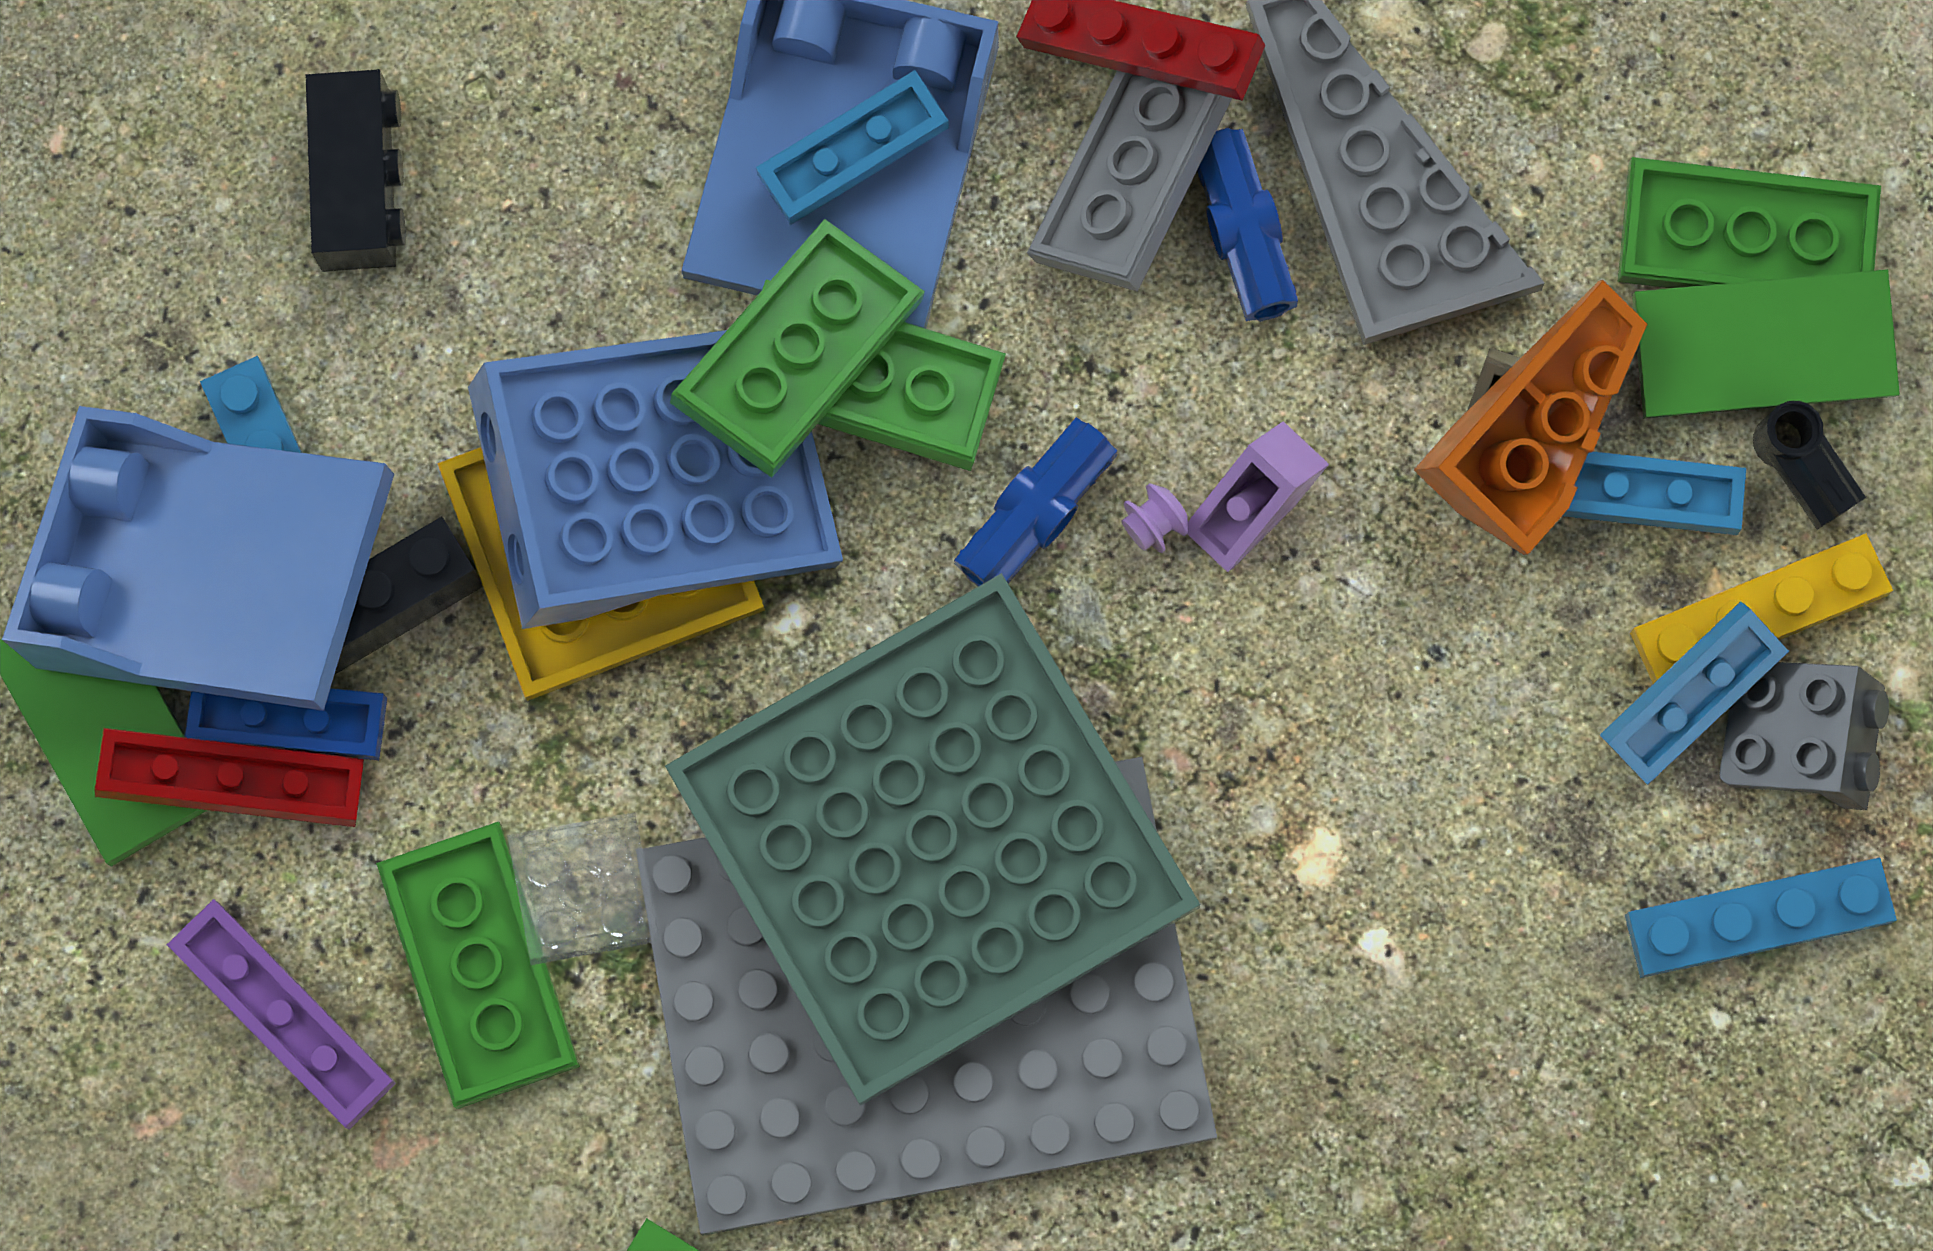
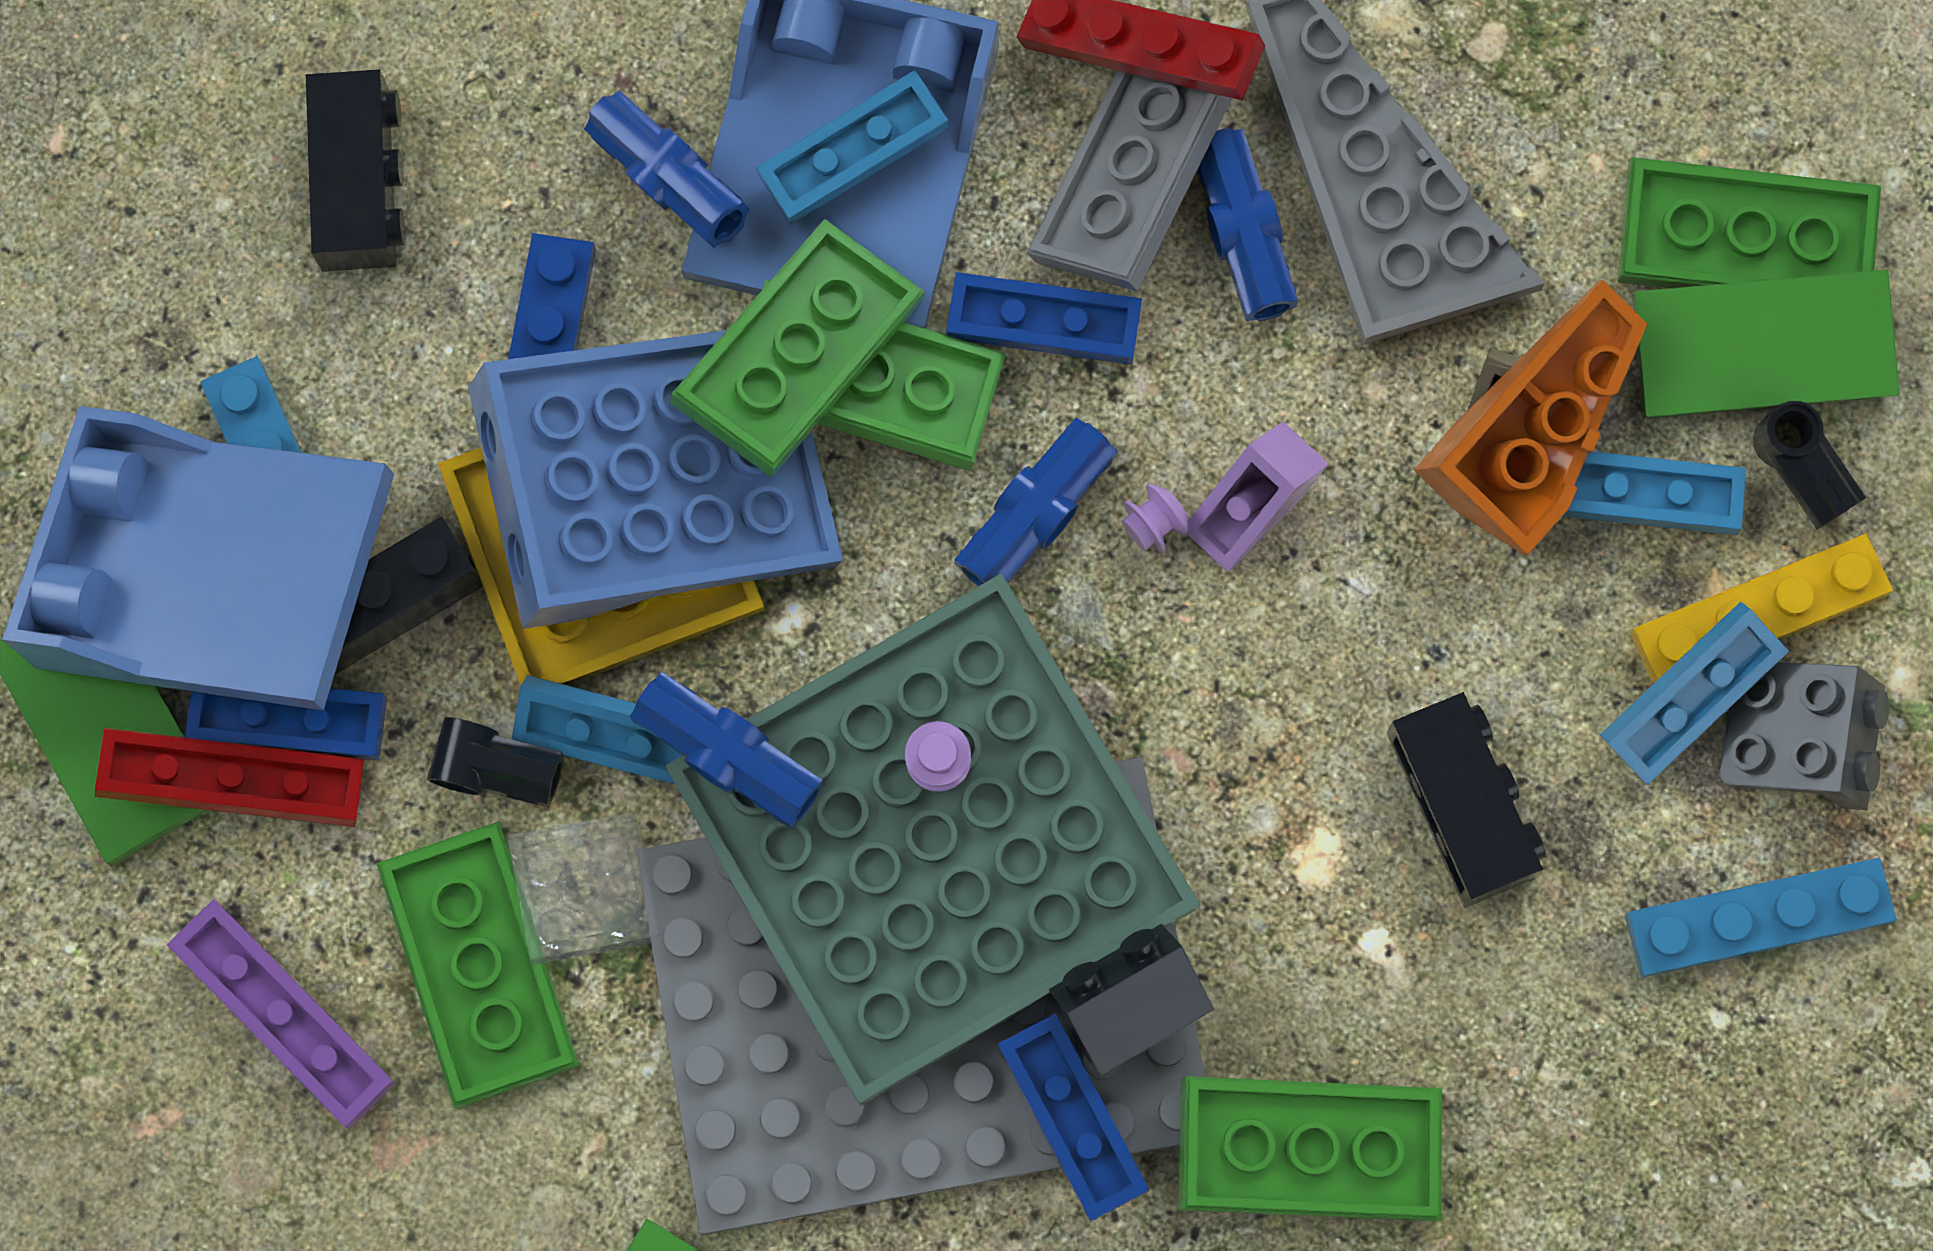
(477, 760): none -> black piece
(552, 296): none -> blue plate
(588, 728): none -> dark azure plate
(666, 169): none -> blue piece
(726, 750): none -> blue piece
(938, 756): none -> lavender wheel
(1044, 318): none -> blue plate
(1073, 1117): none -> blue plate
(1131, 998): none -> black brick
(1310, 1149): none -> bright green tile
(1467, 798): none -> black brick

